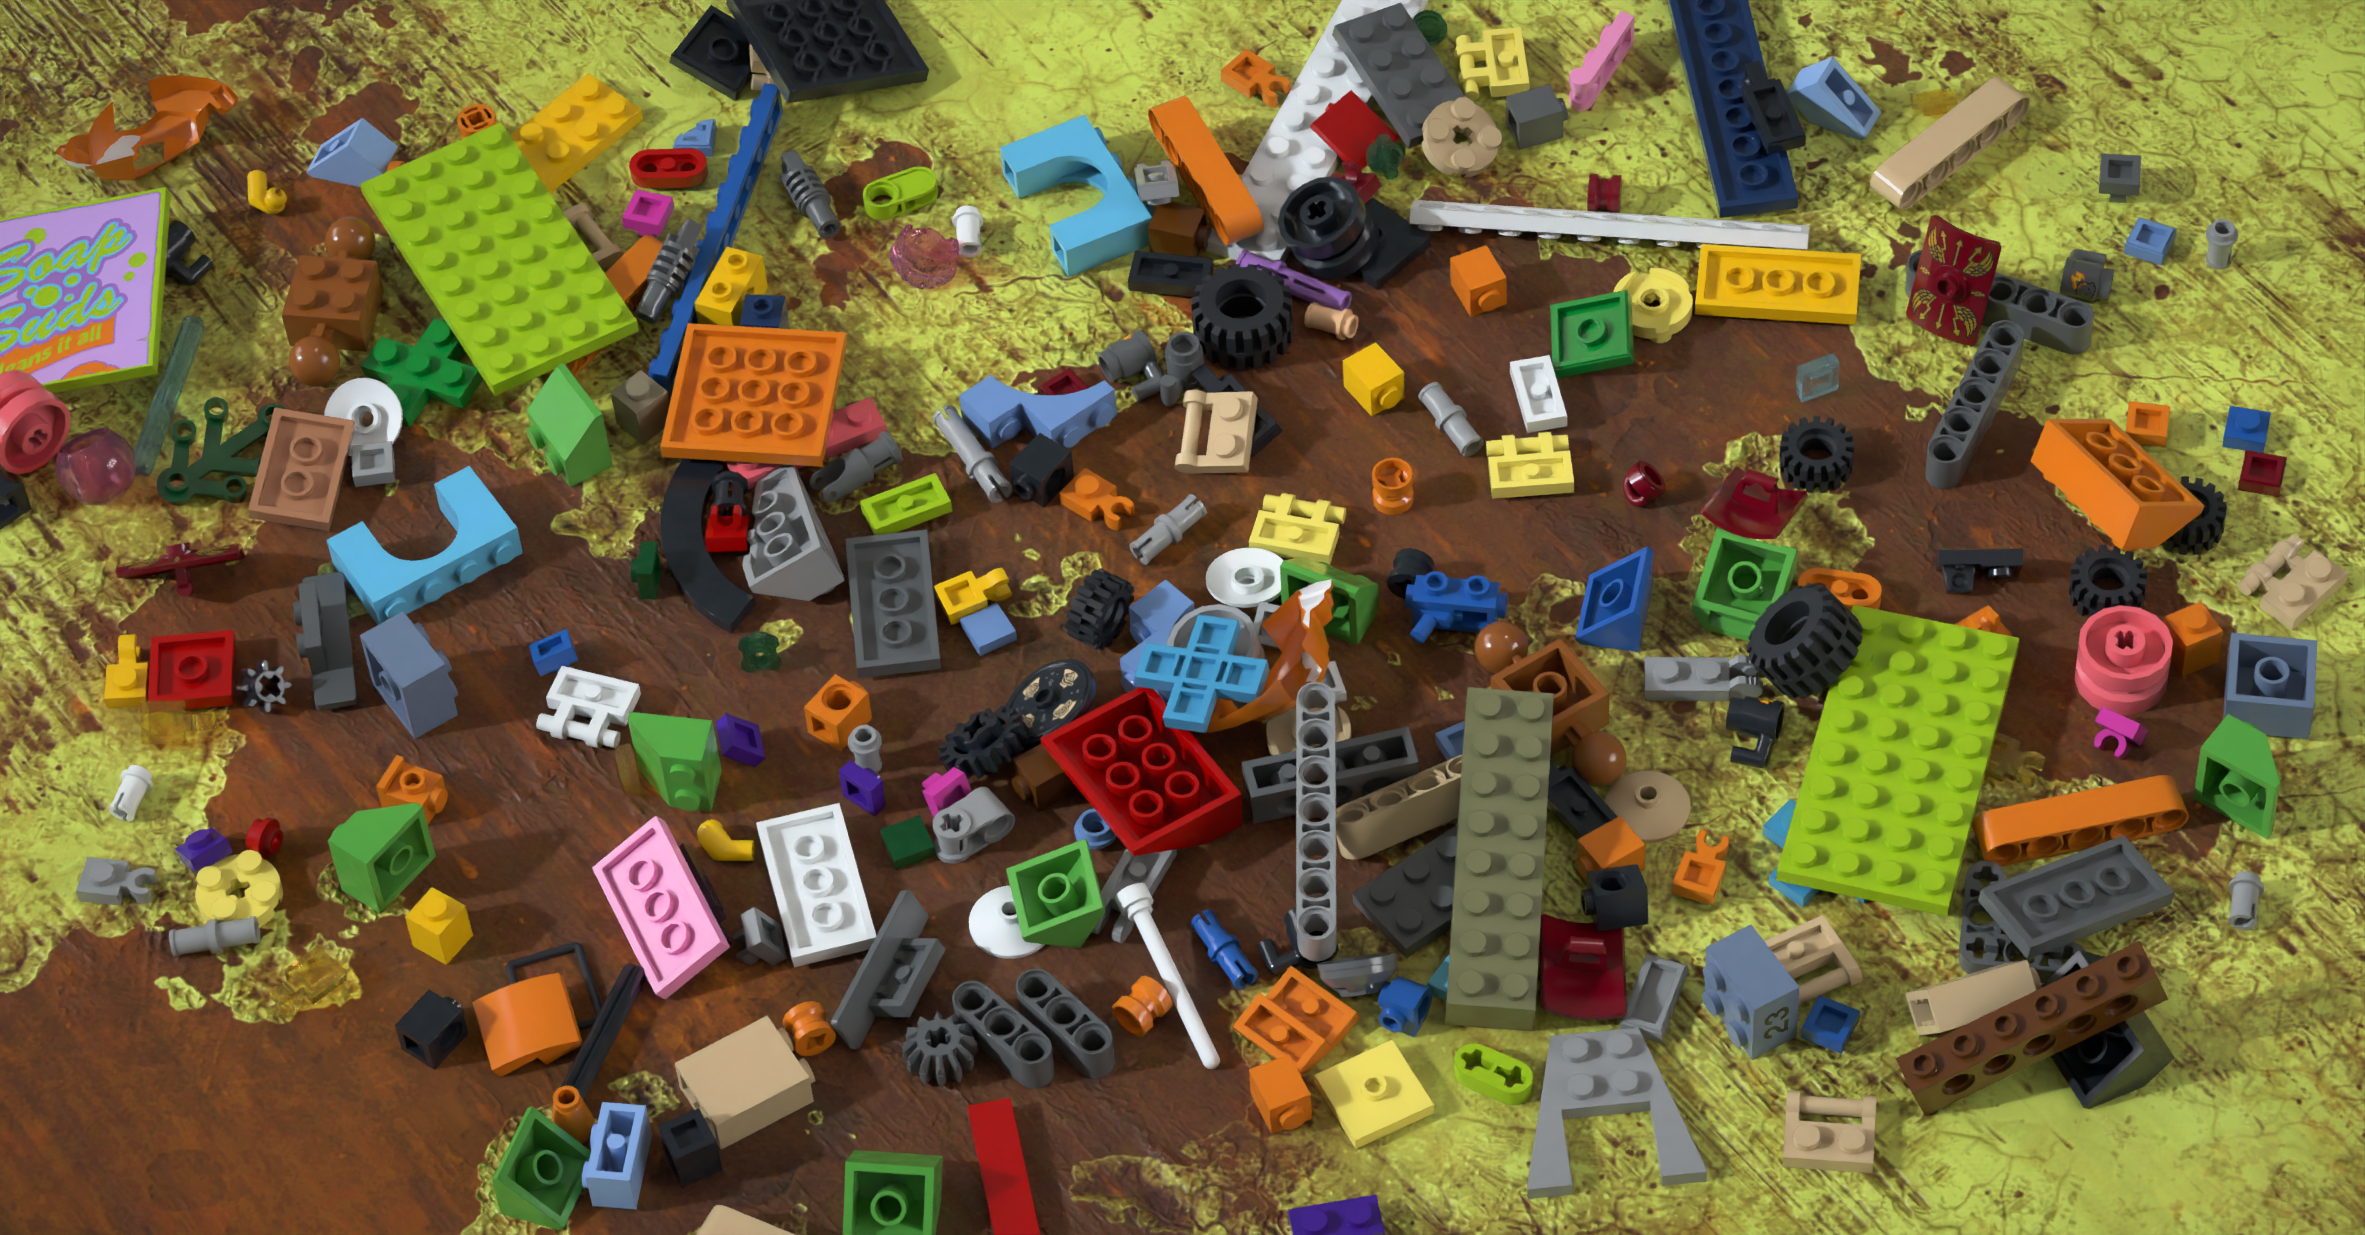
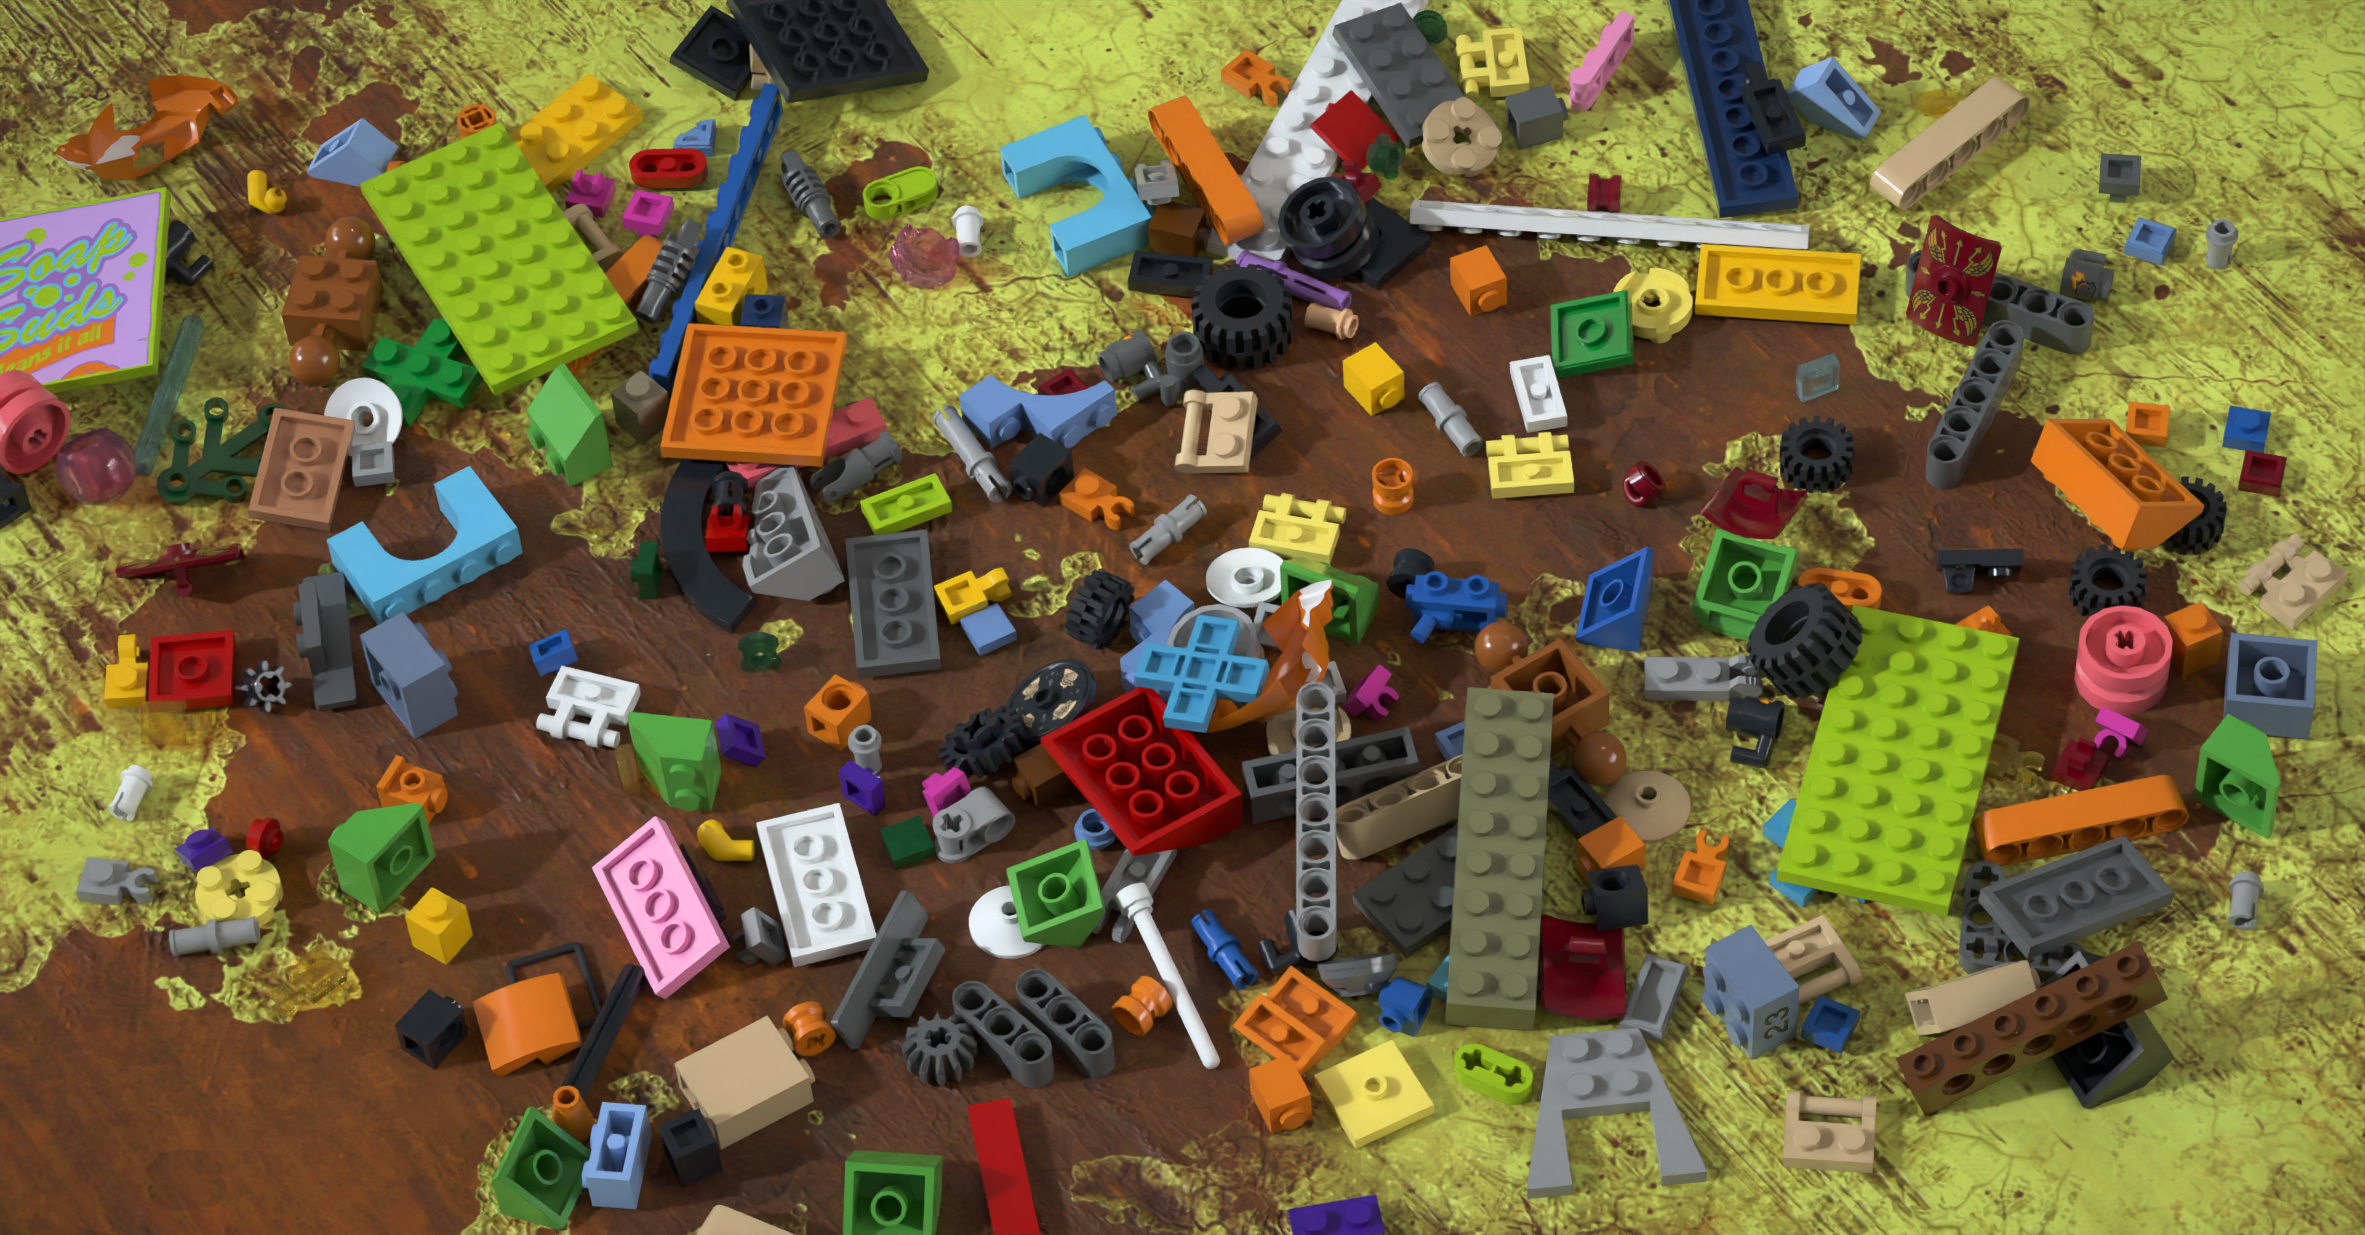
(592, 191): none -> dark pink tile
(1368, 692): none -> dark pink tile
(2080, 765): none -> dark red tile

